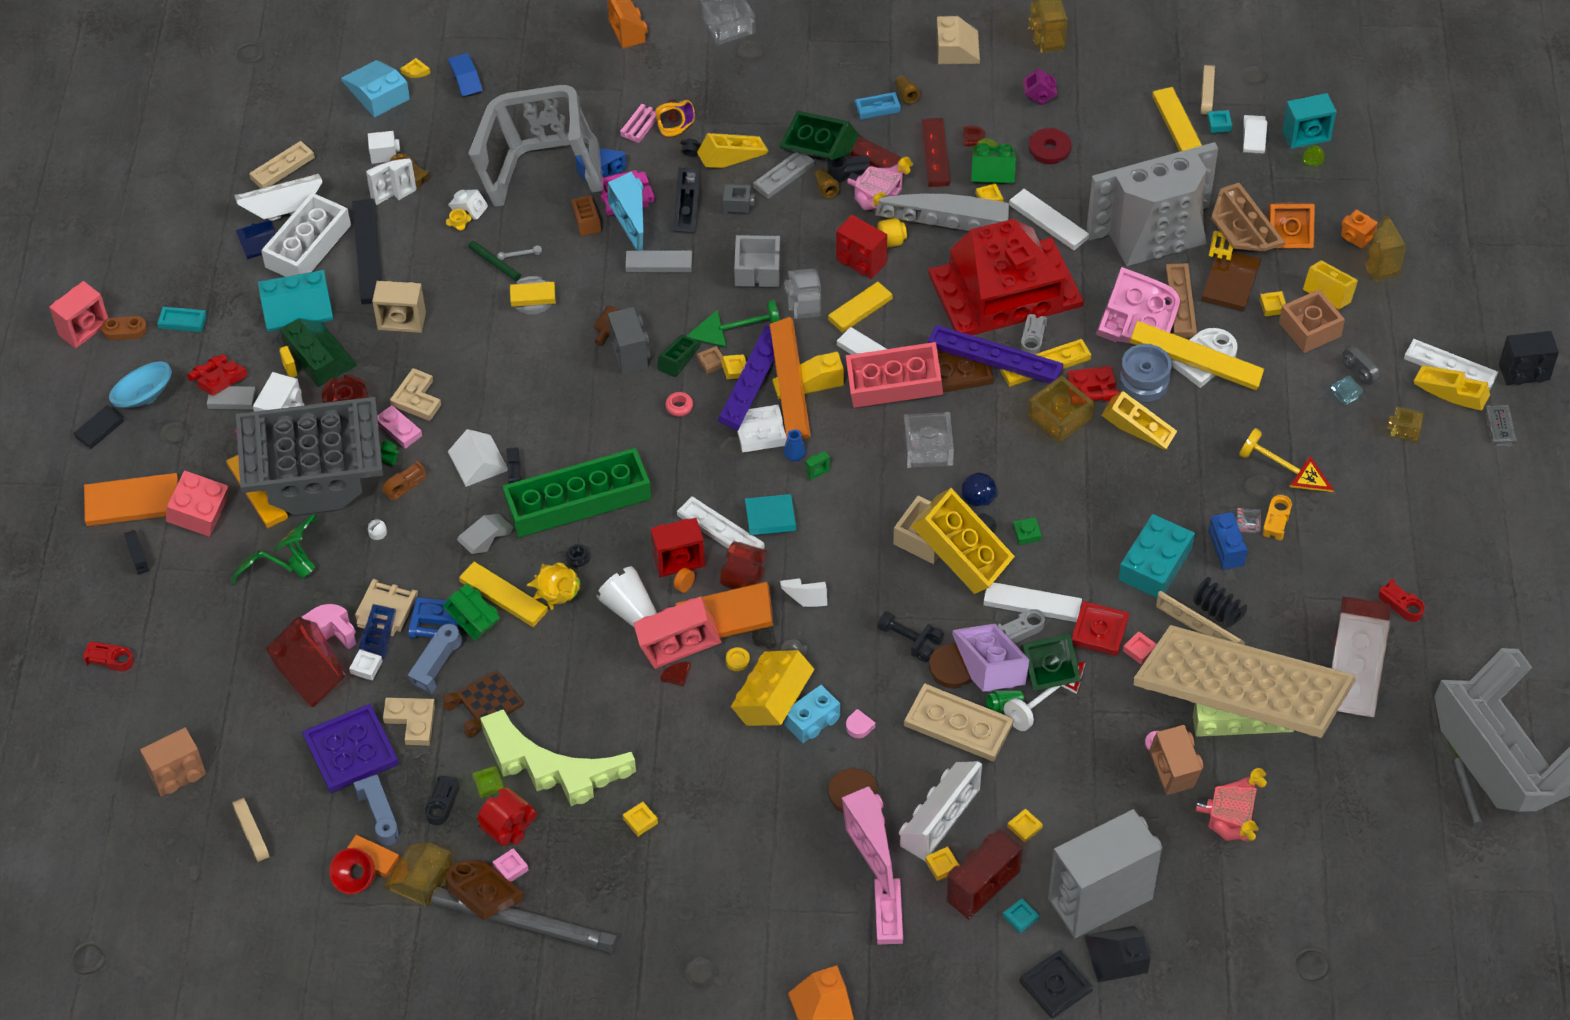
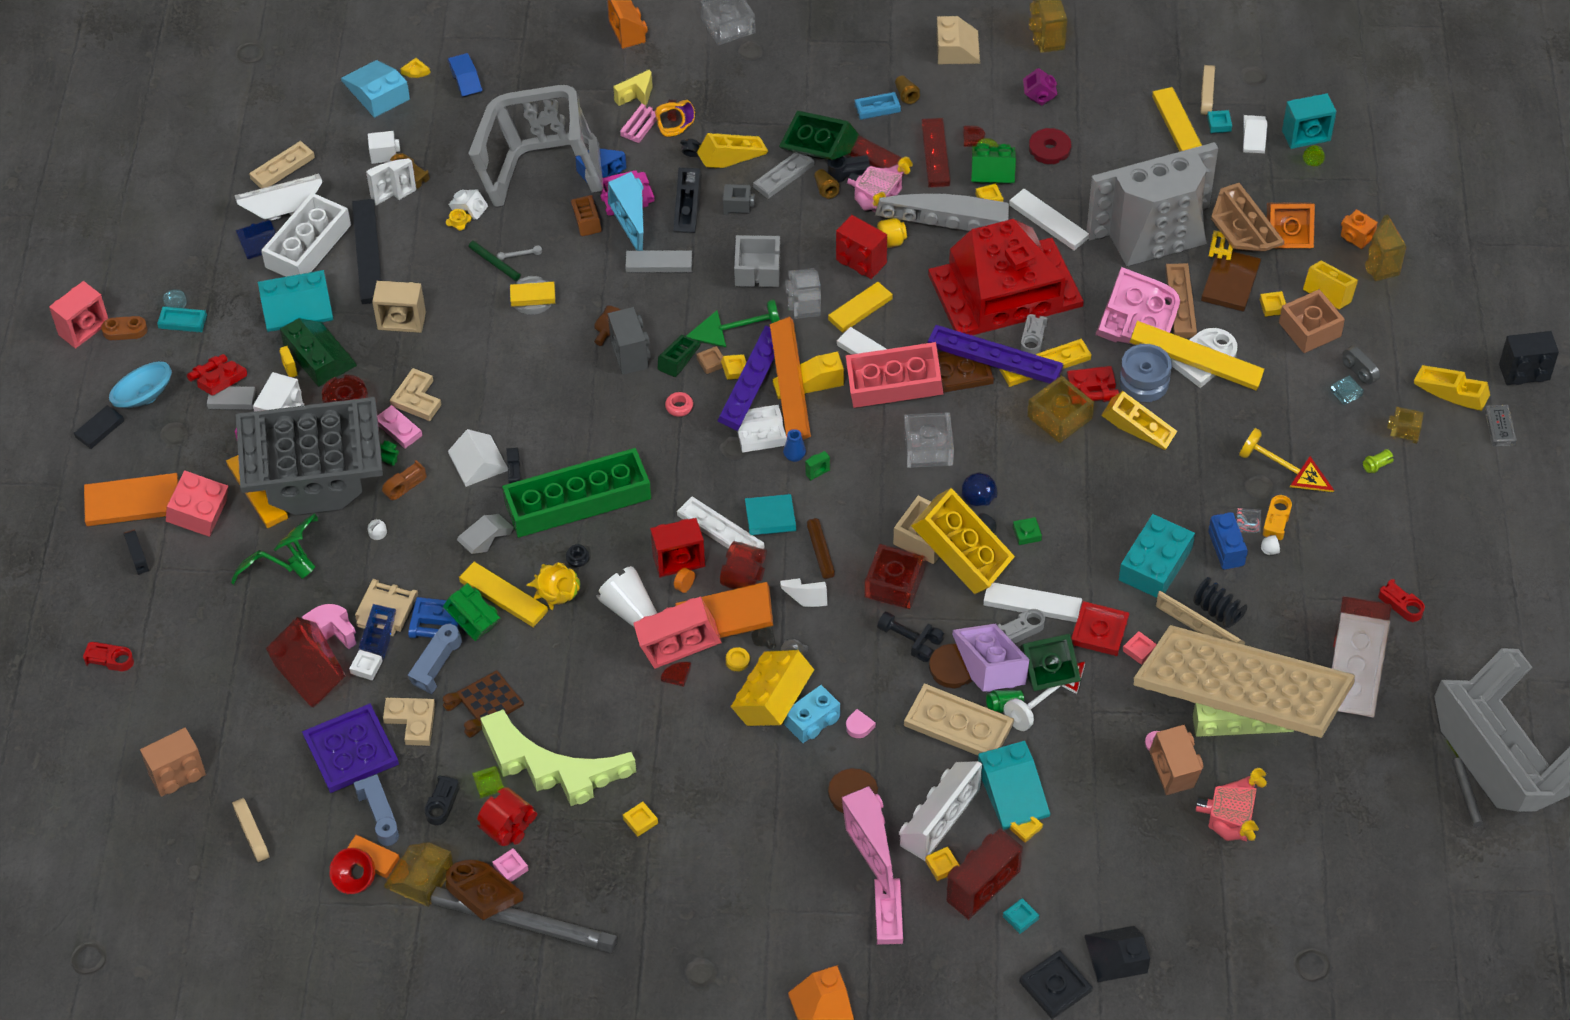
(175, 299): none -> clear light blue tile
(635, 87): none -> light yellow slope
(820, 548): none -> reddish brown axle
(894, 576): none -> clear red brick
(1013, 784): none -> teal slope
(1104, 873): light grey brick -> none
(1270, 545): none -> white hinge
(1373, 463): none -> lime pin
(1428, 355): white tile -> none

